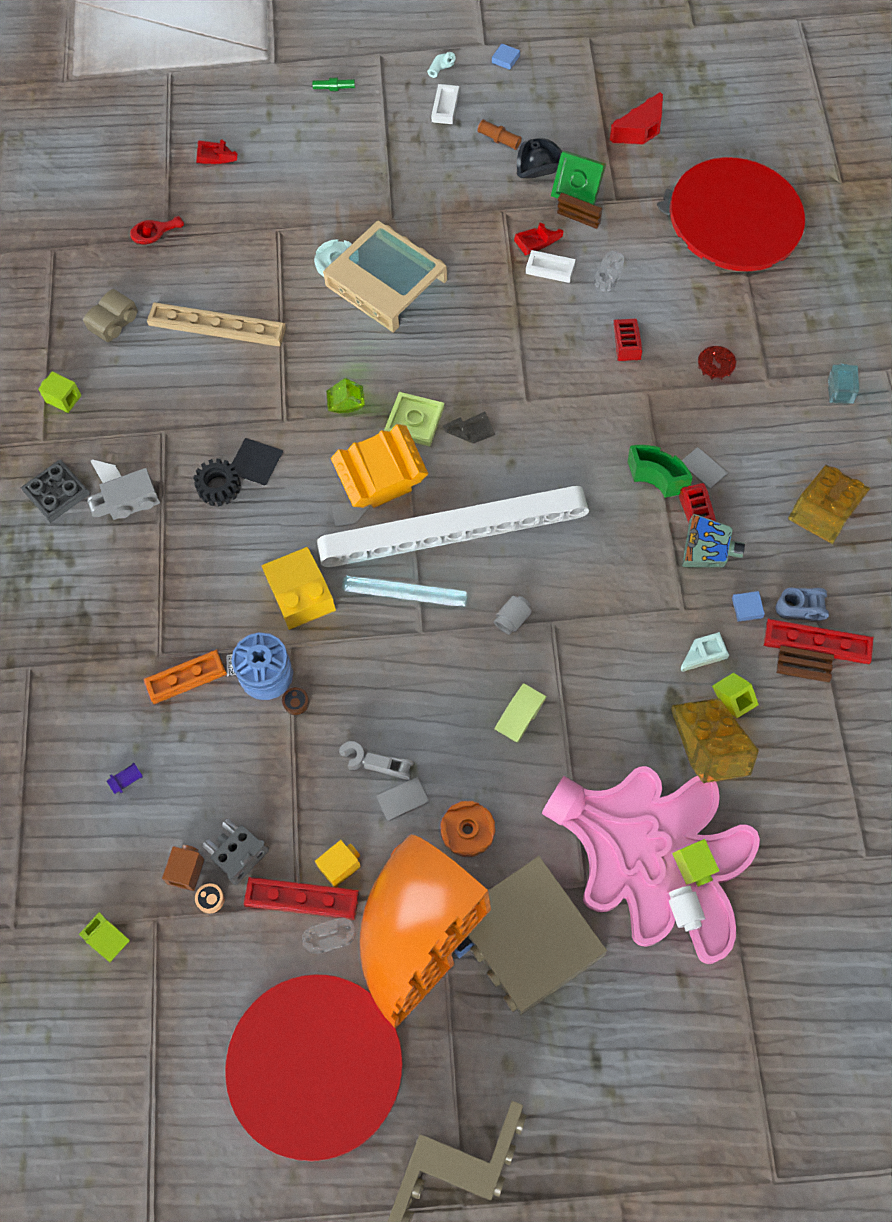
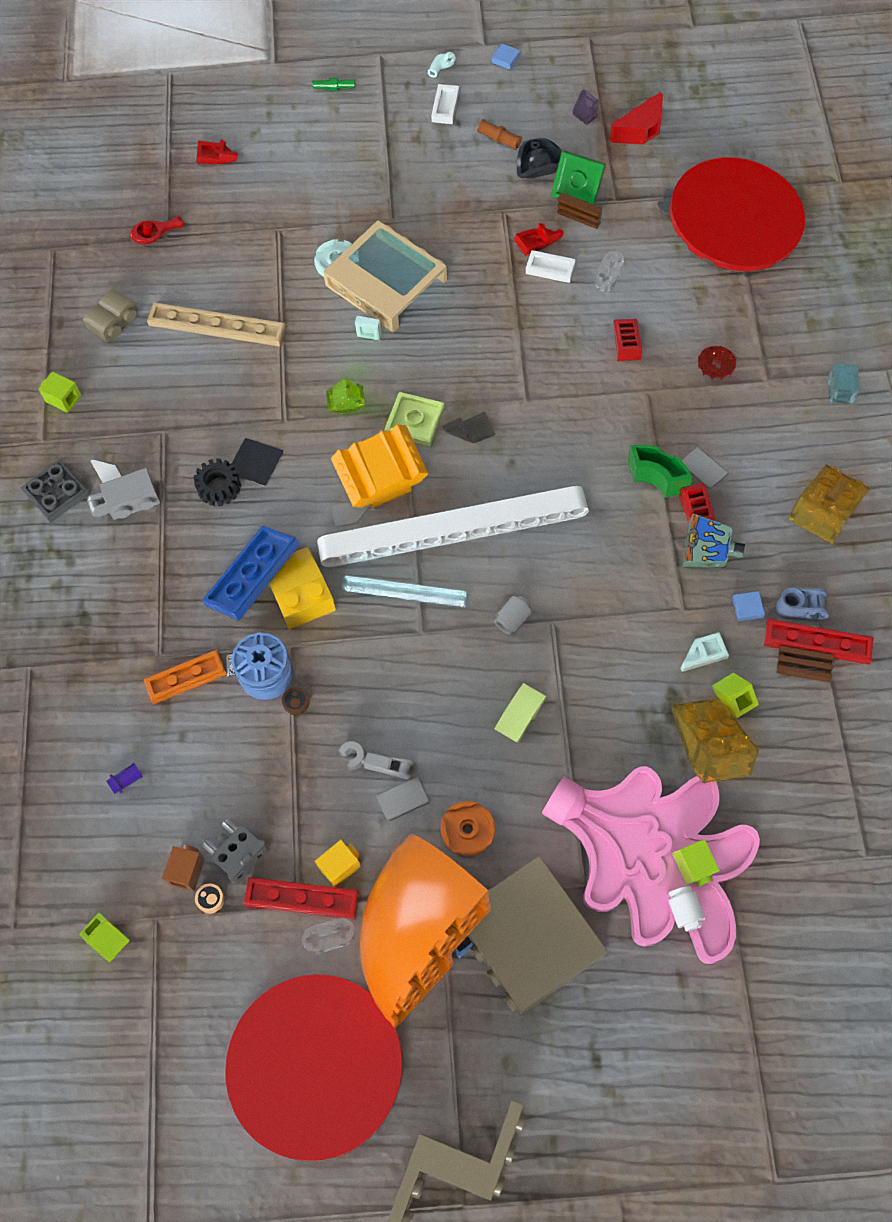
(250, 572): none -> blue tile
(368, 327): none -> light aqua tile
(586, 107): none -> clear purple slope

